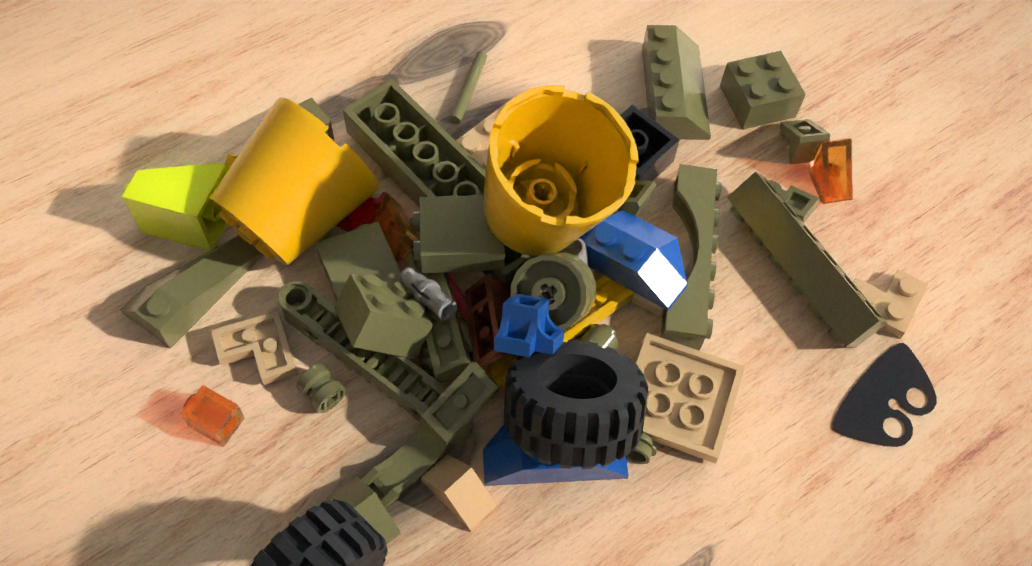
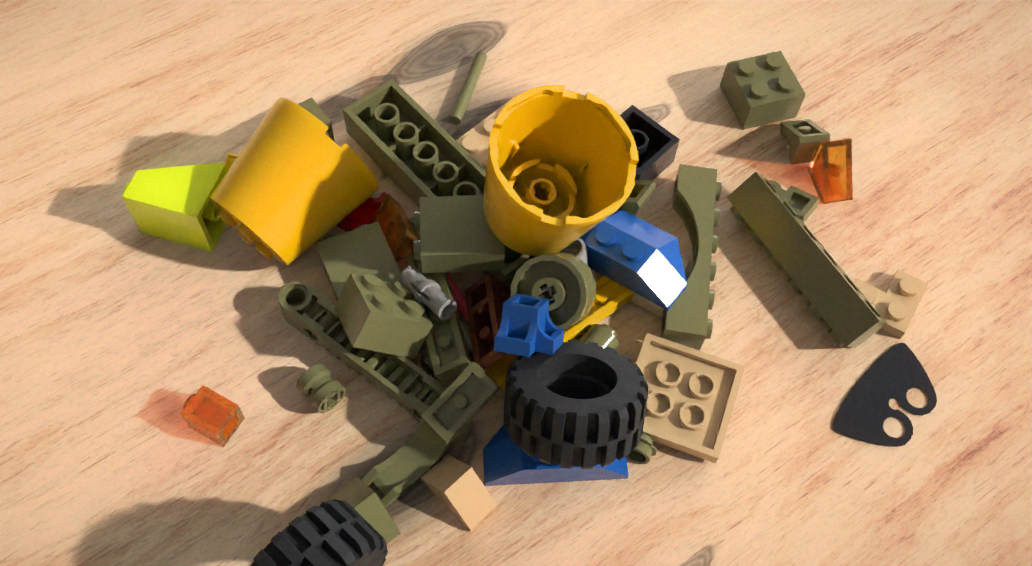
(183, 296): olive wedge -> none
(257, 337): tan plate -> none
(675, 82): olive slope -> none

